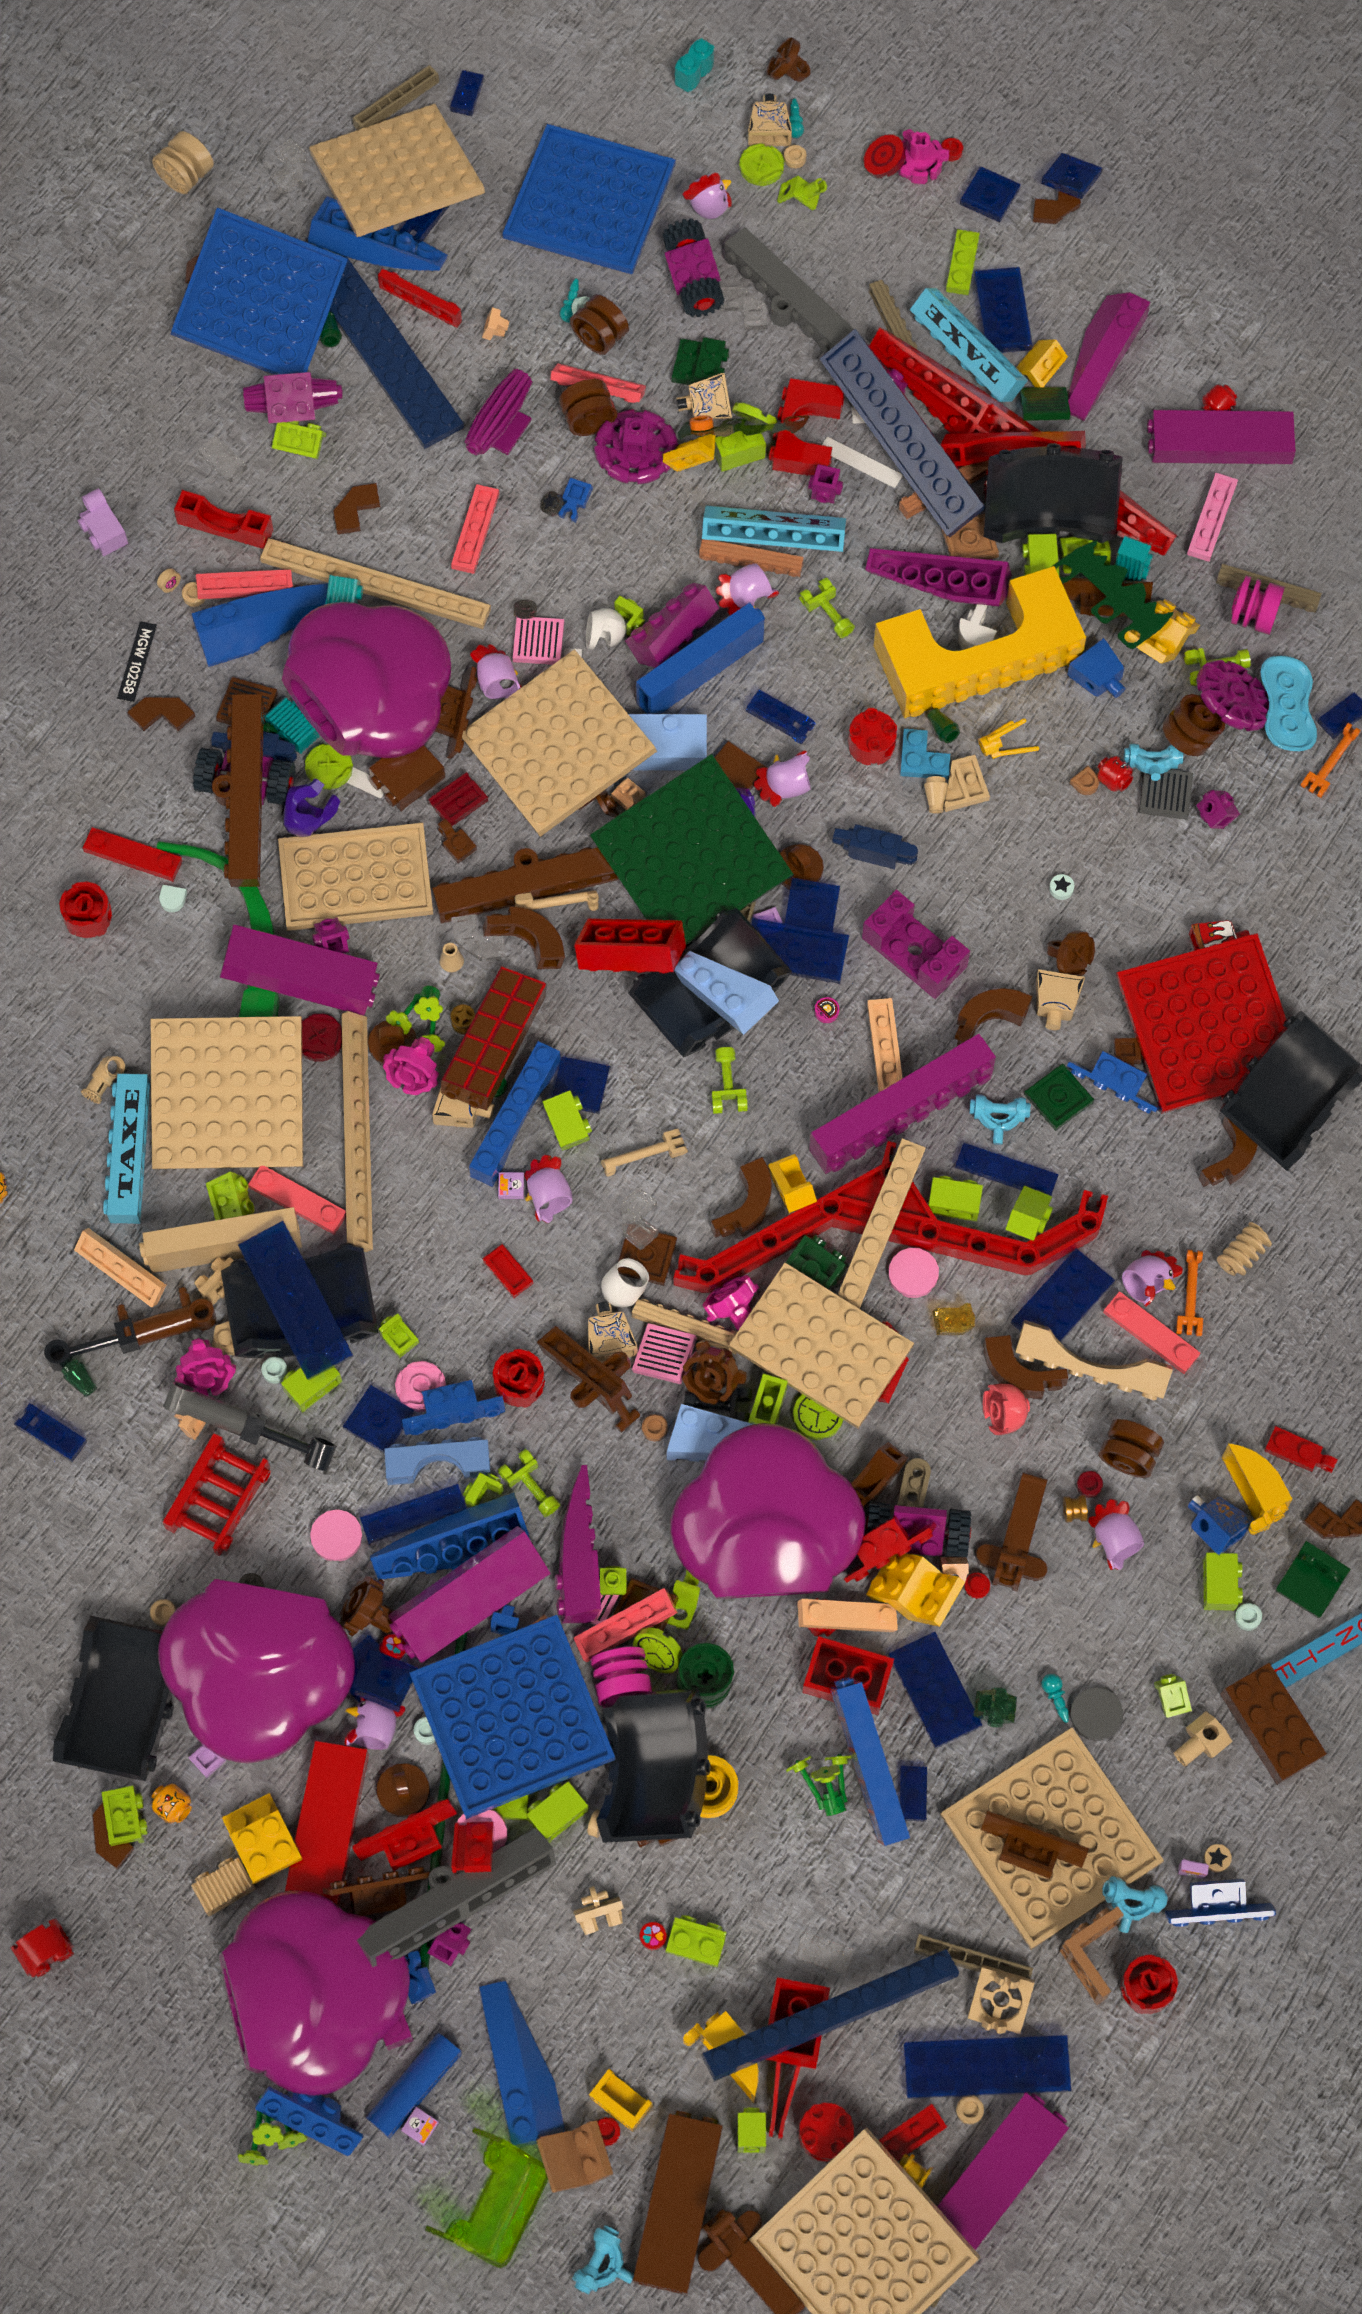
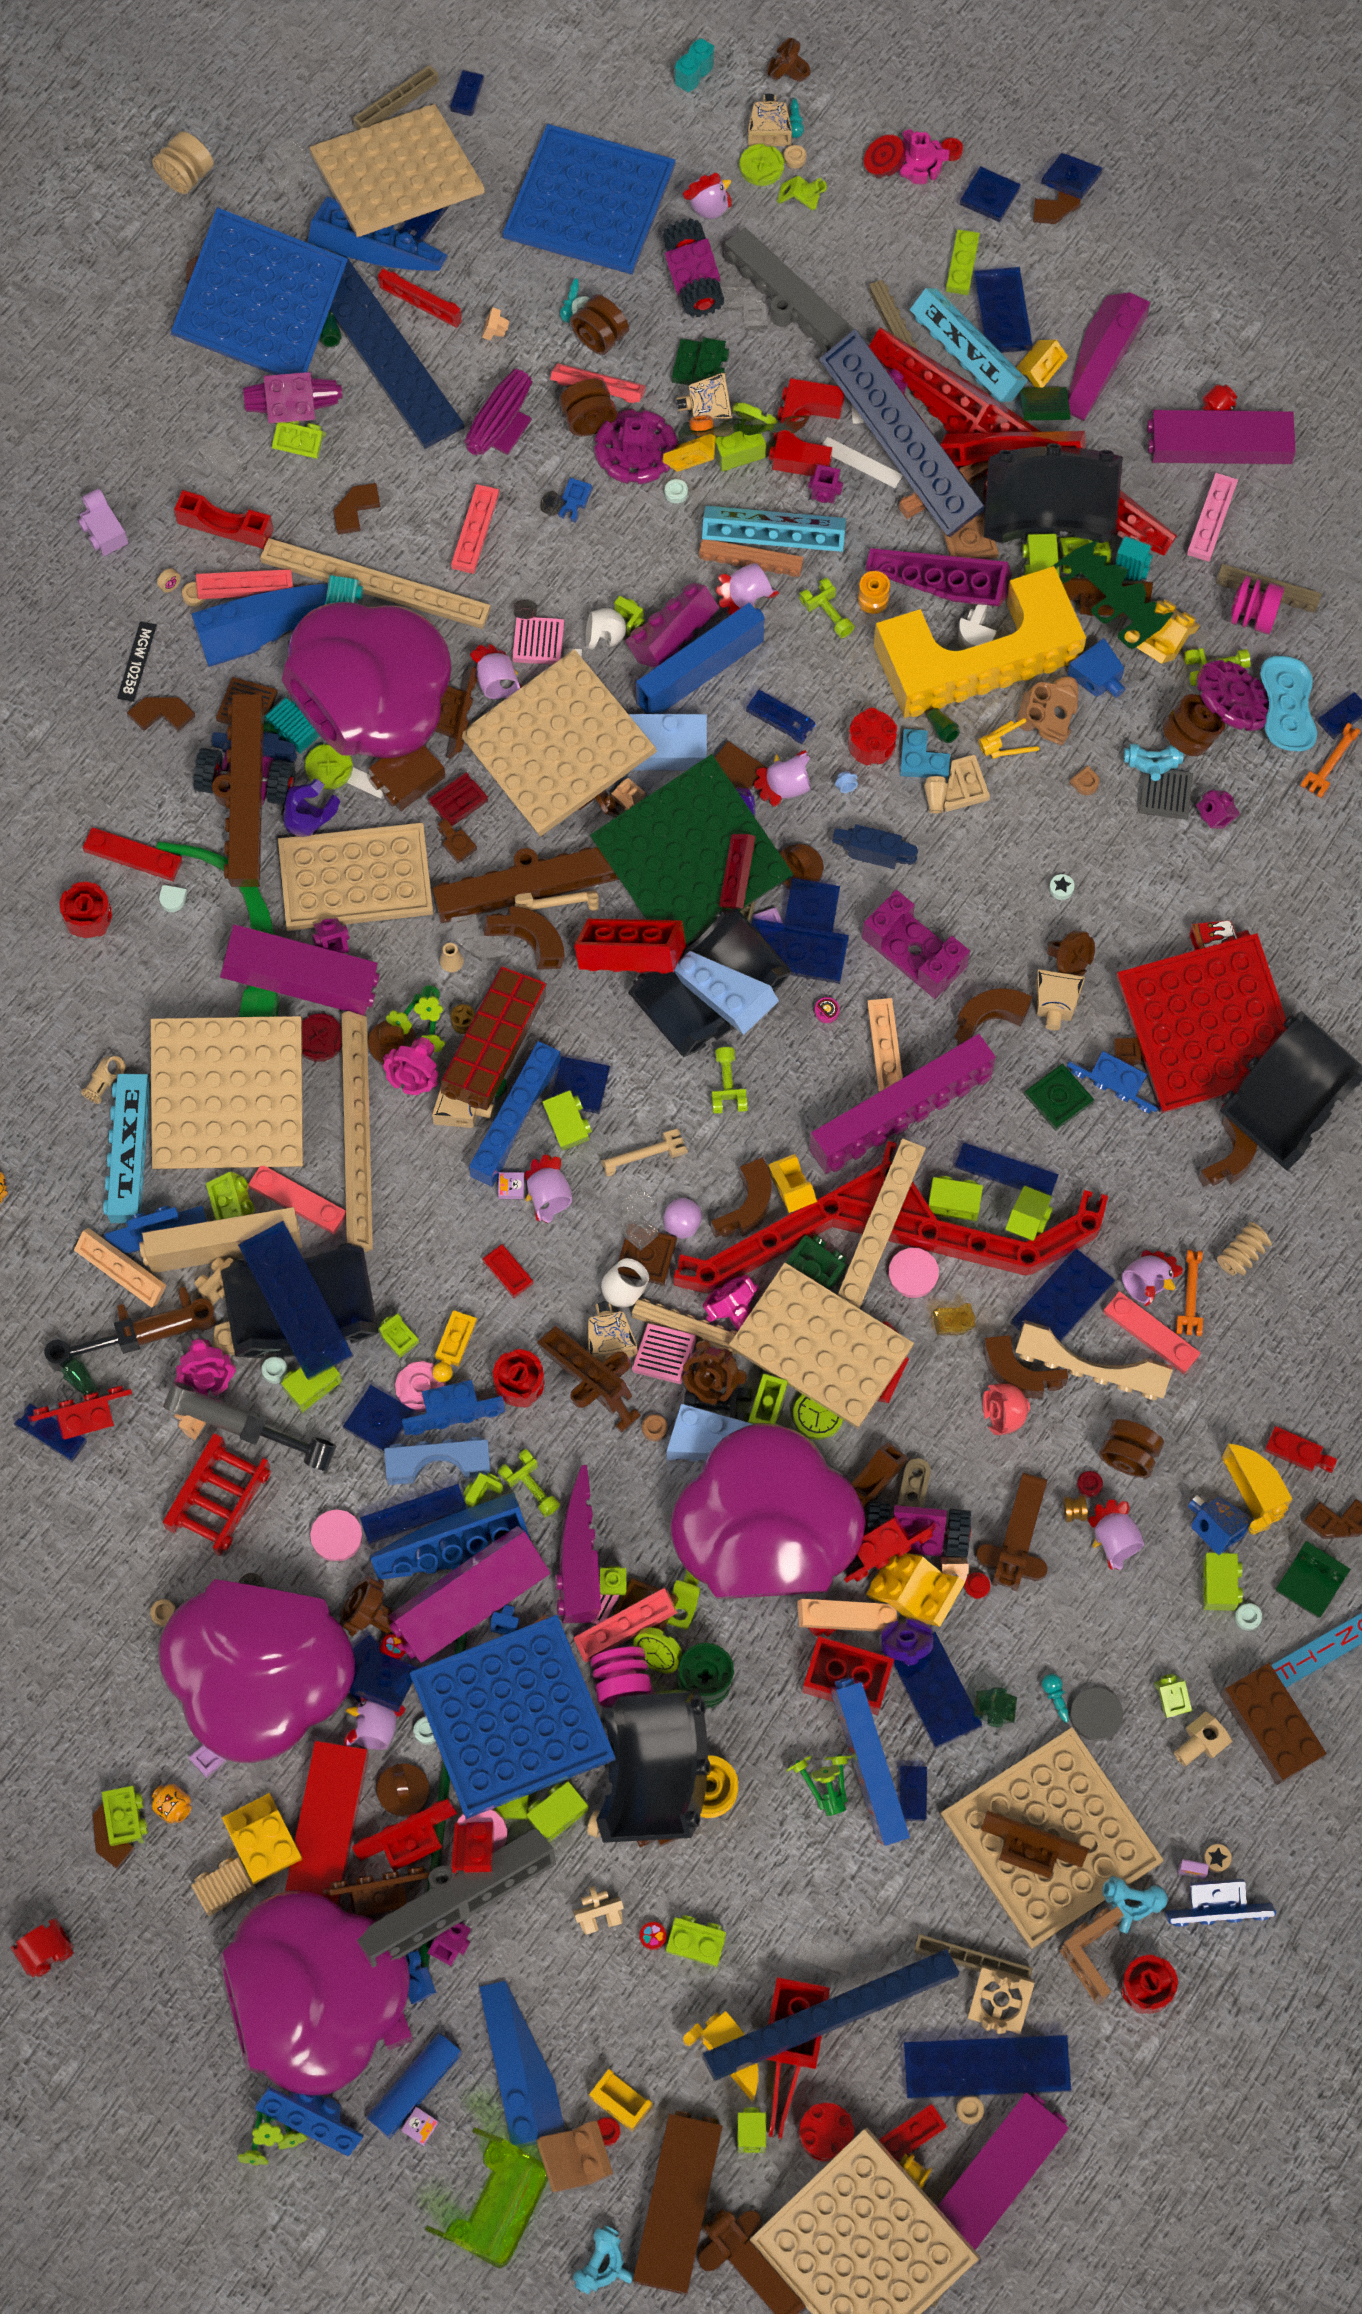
(83, 1416): none -> red bracket
(116, 1702): black panel -> none
(128, 1238): none -> blue bracket
(453, 1345): none -> yellow plate
(676, 491): none -> light aqua tile
(682, 1218): none -> lavender hair
(737, 871): none -> dark red plate
(846, 782): none -> light blue plate
(873, 592): none -> light orange wheel
(896, 1644): none -> dark purple plate
(982, 1108): medium azure piece -> none
(1060, 694): none -> medium nougat piece
(1115, 773): red head -> none

